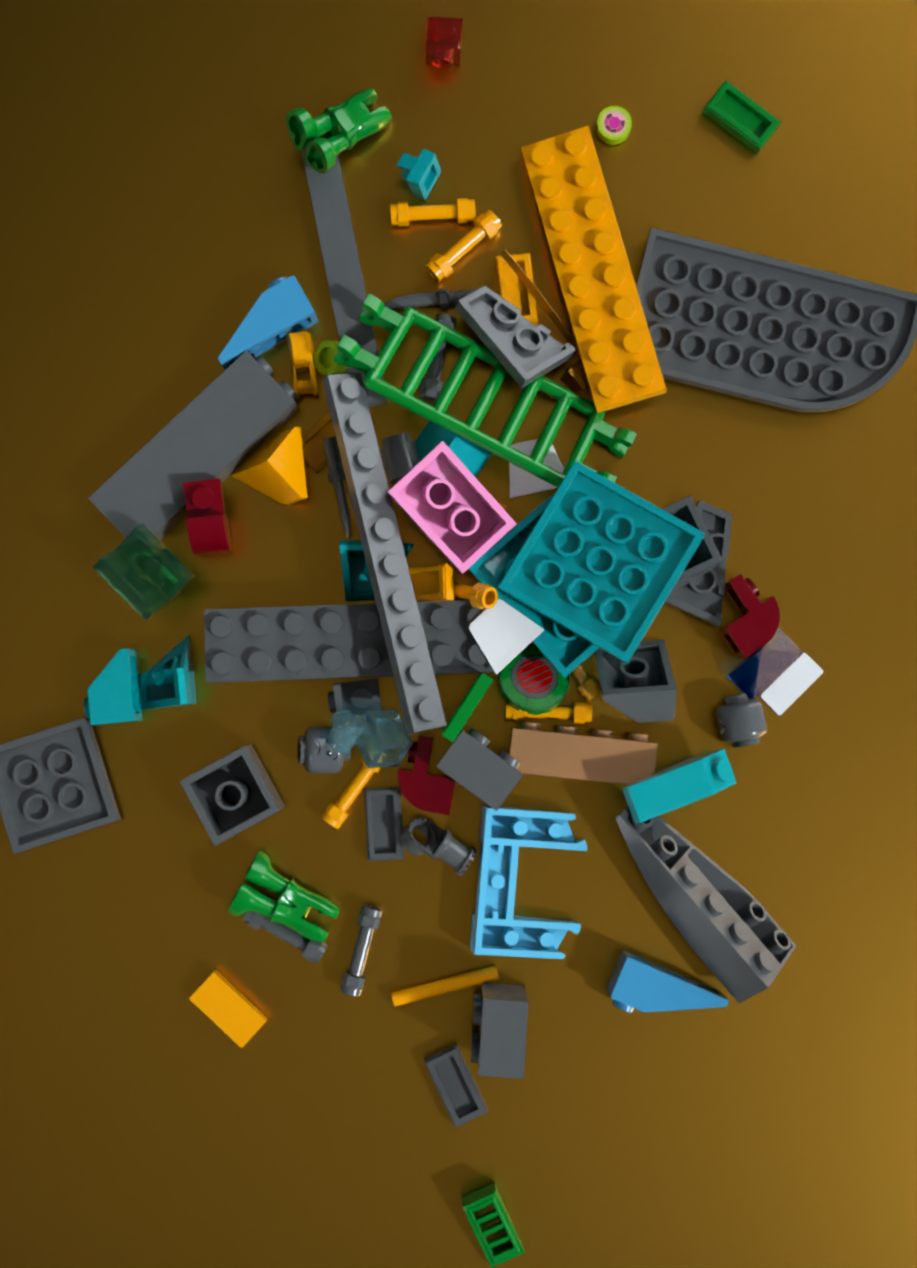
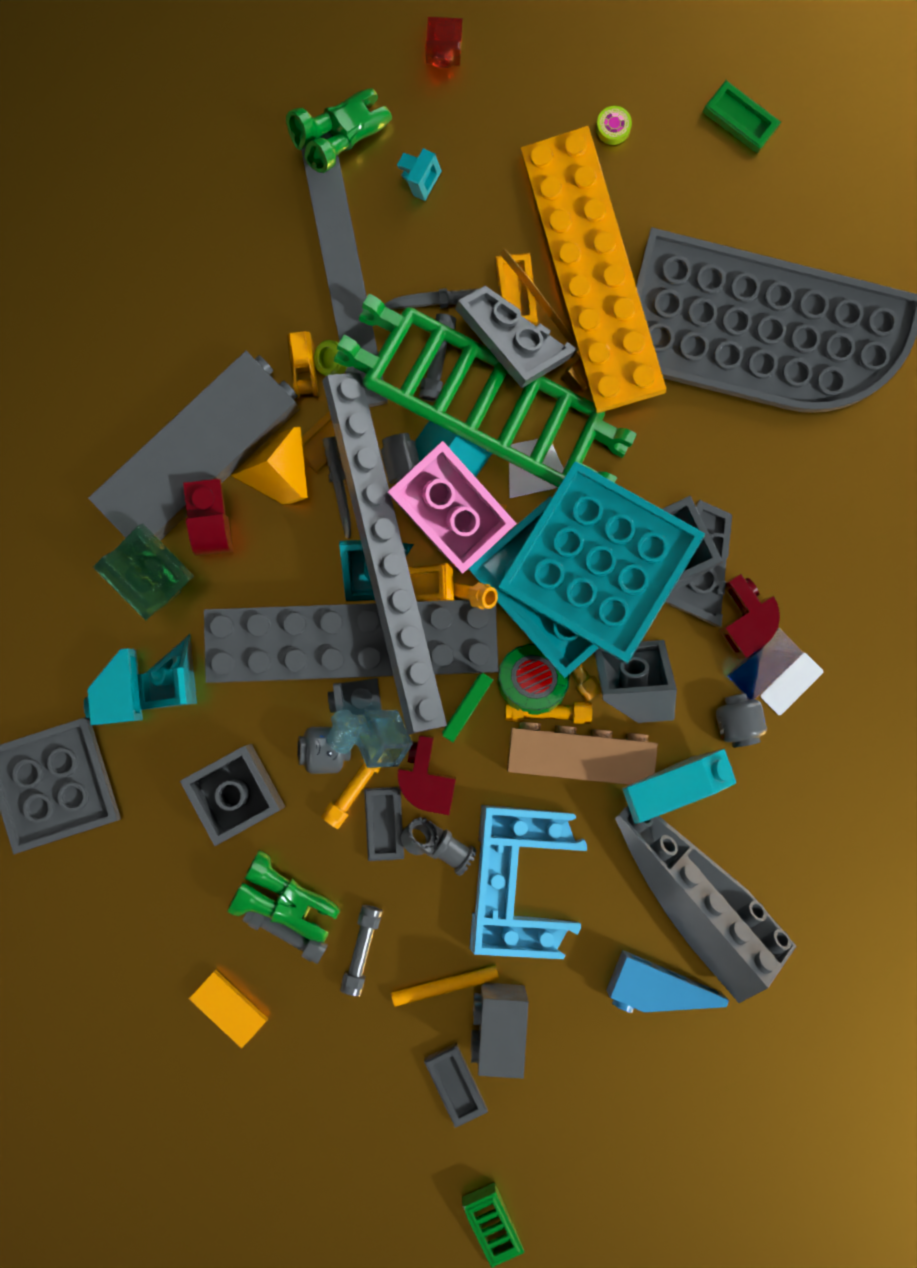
(274, 315): dark azure slope -> none
(463, 210): light orange bar -> none
(479, 768): dark grey brick -> none
(486, 226): light orange bar -> none
(503, 634): white sticker -> none

